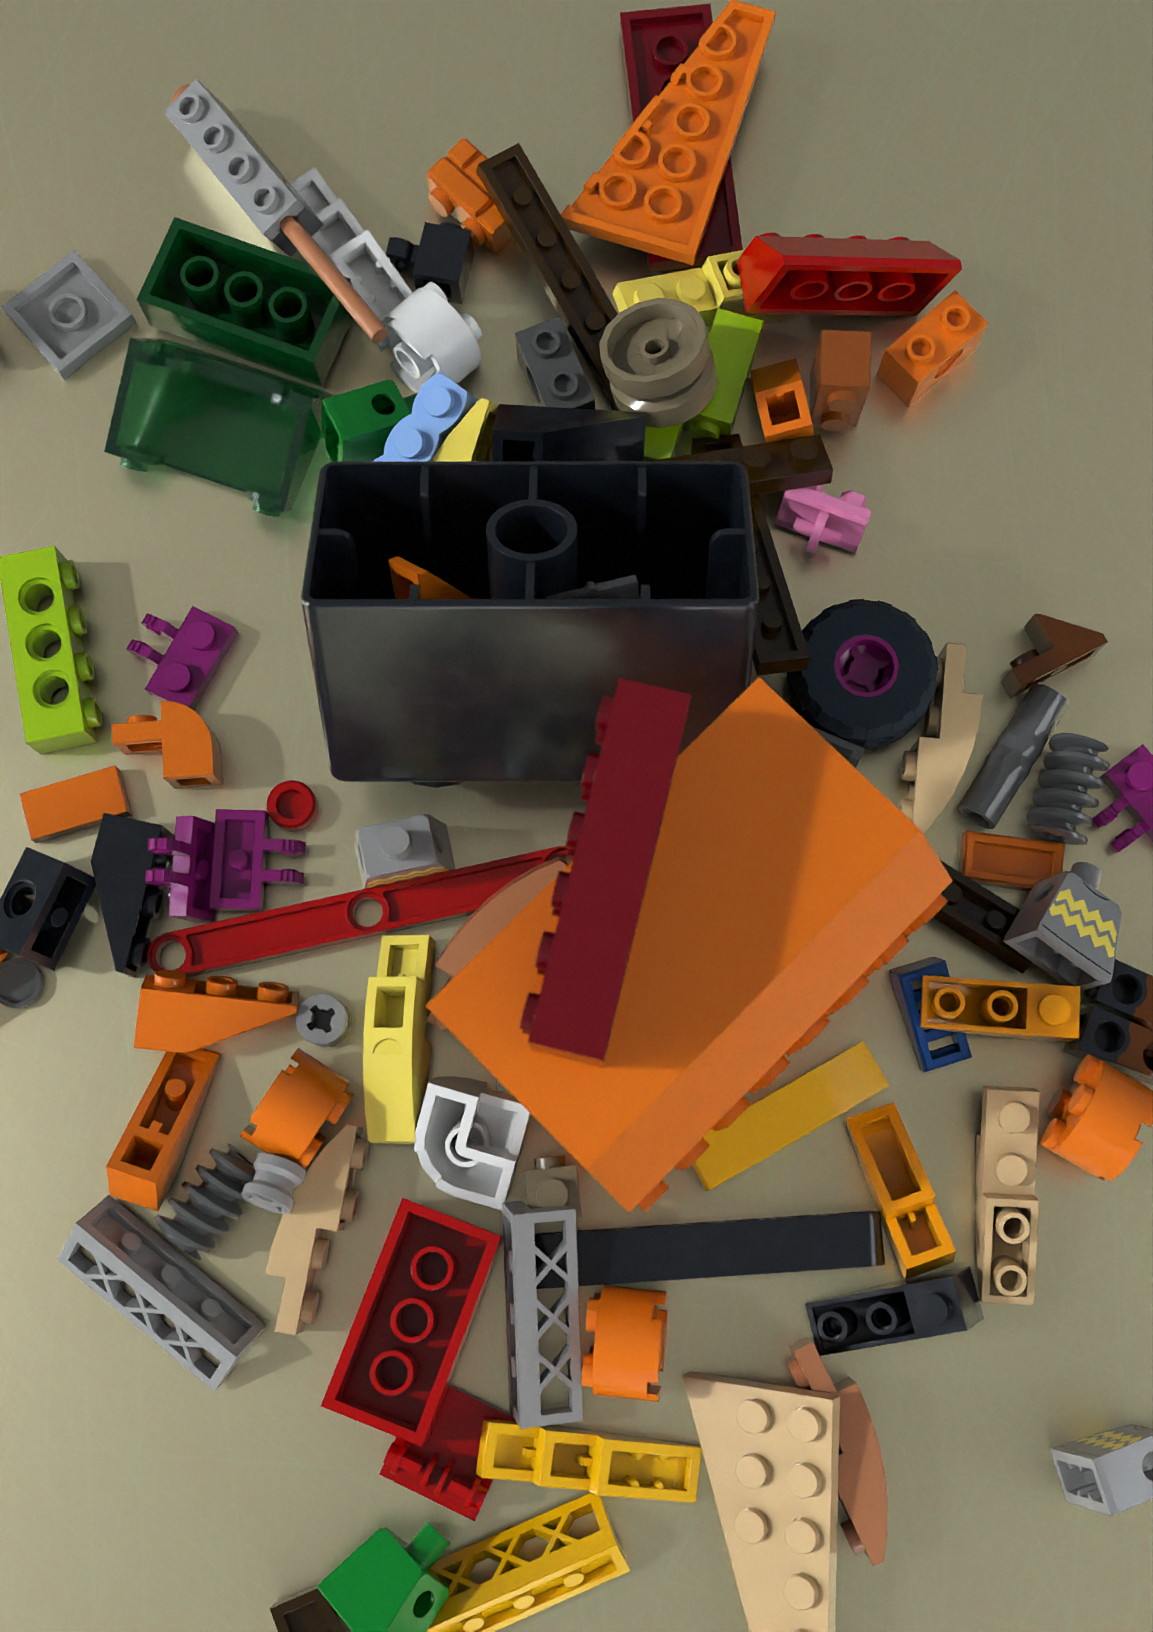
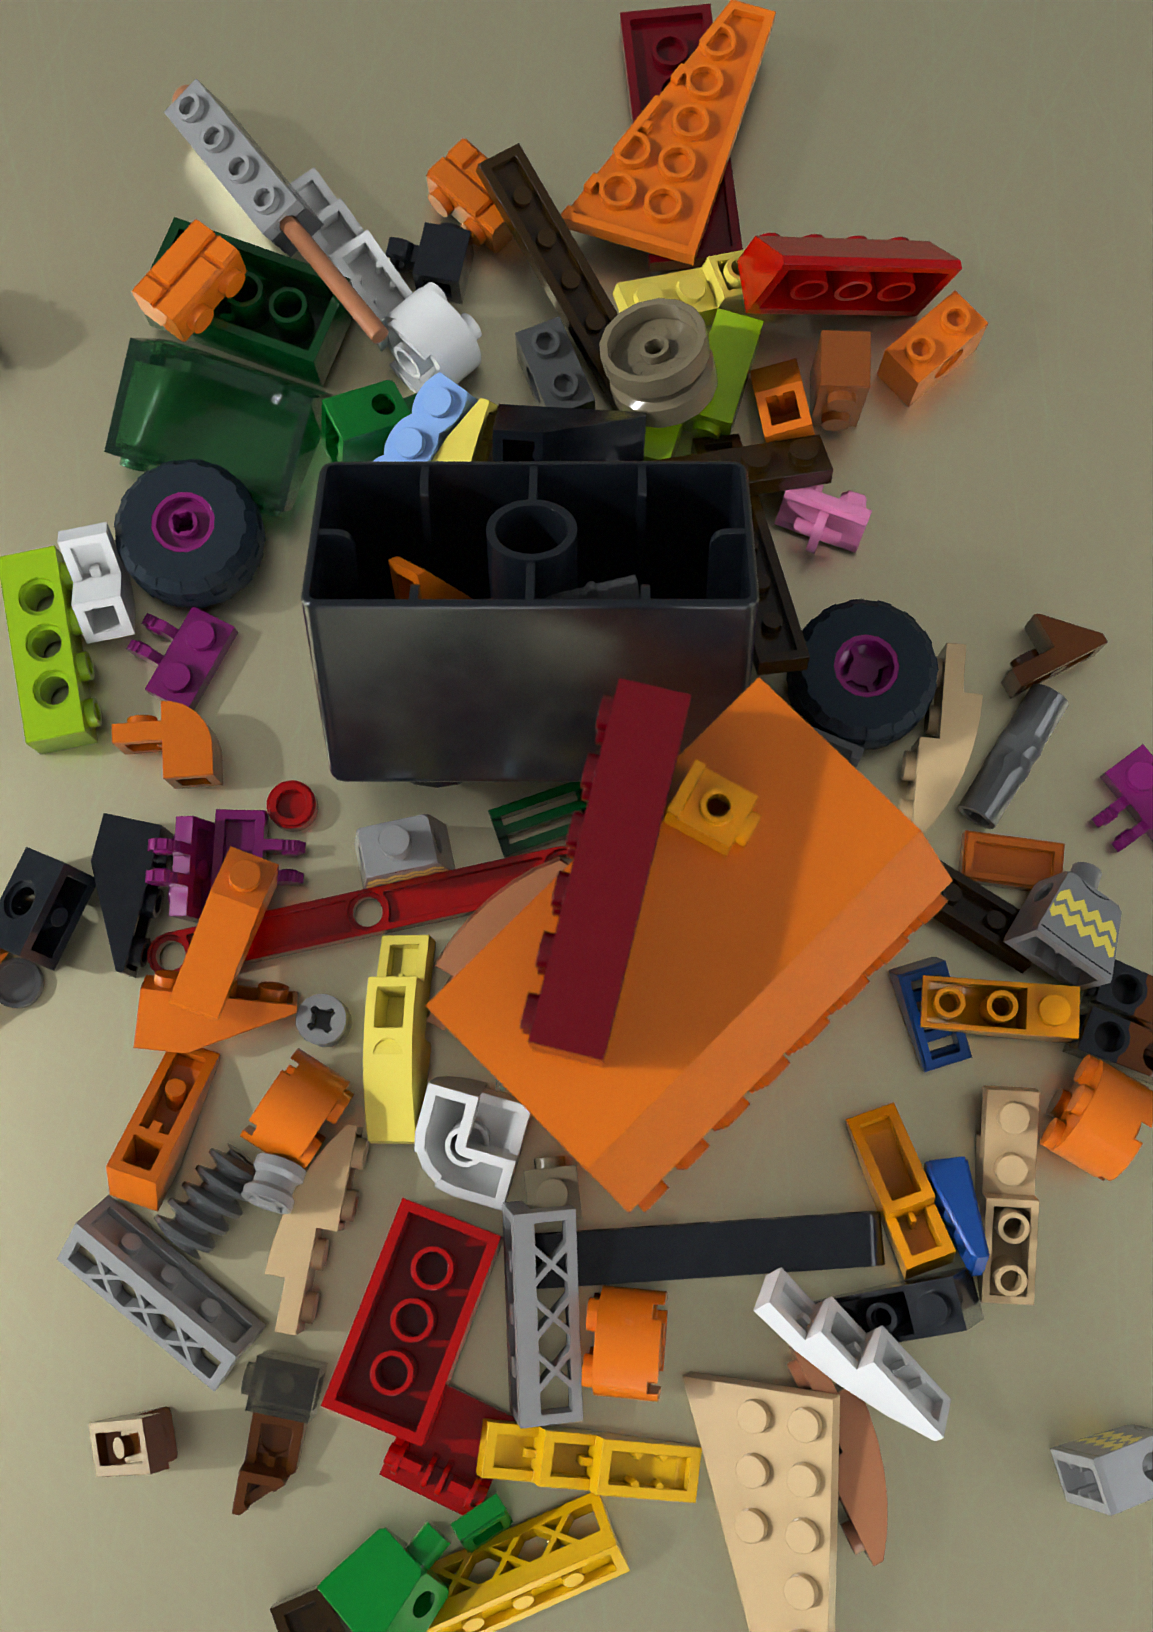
(69, 314): light grey tile -> none
(74, 803): orange tile -> none
(100, 583): none -> white brick
(133, 1443): none -> reddish brown slope
(189, 533): none -> black wheel
(191, 281): none -> orange brick
(224, 933): none -> orange slope
(269, 1460): none -> reddish brown slope
(284, 1386): none -> clear smoke brick
(482, 1523): none -> green tile
(529, 803): none -> dark green tile
(690, 815): none -> light orange brick
(790, 1114): yellow slope -> none
(862, 1362): none -> white slope
(959, 1210): none -> blue slope
(1066, 788): dark grey piece -> none

